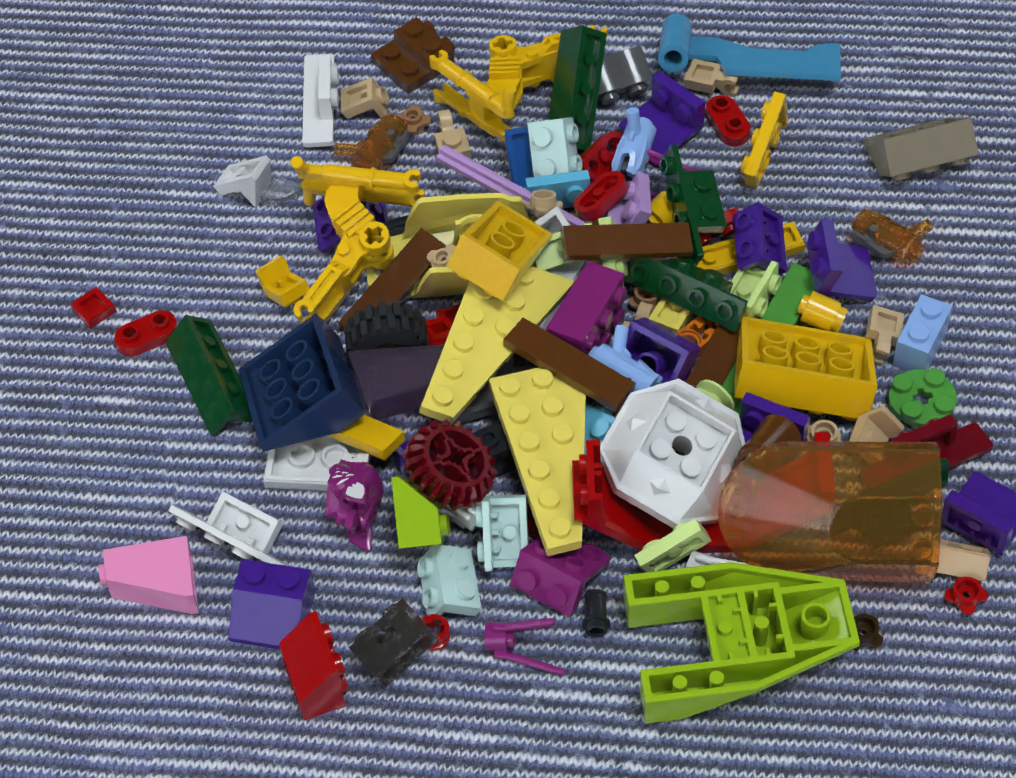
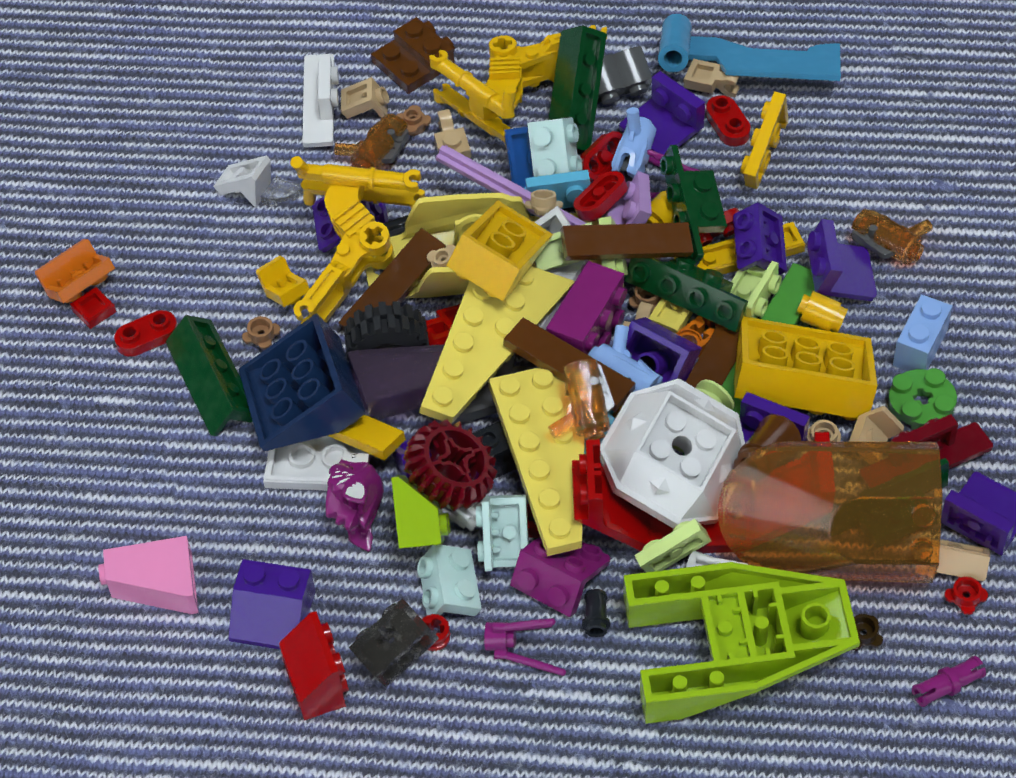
(73, 272): none -> orange bracket
(238, 524): white bracket -> none
(256, 327): none -> medium nougat plate
(588, 399): none -> clear orange piece
(884, 328): tan plate -> none
(922, 147): dark tan slope -> none
(948, 681): none -> magenta pin

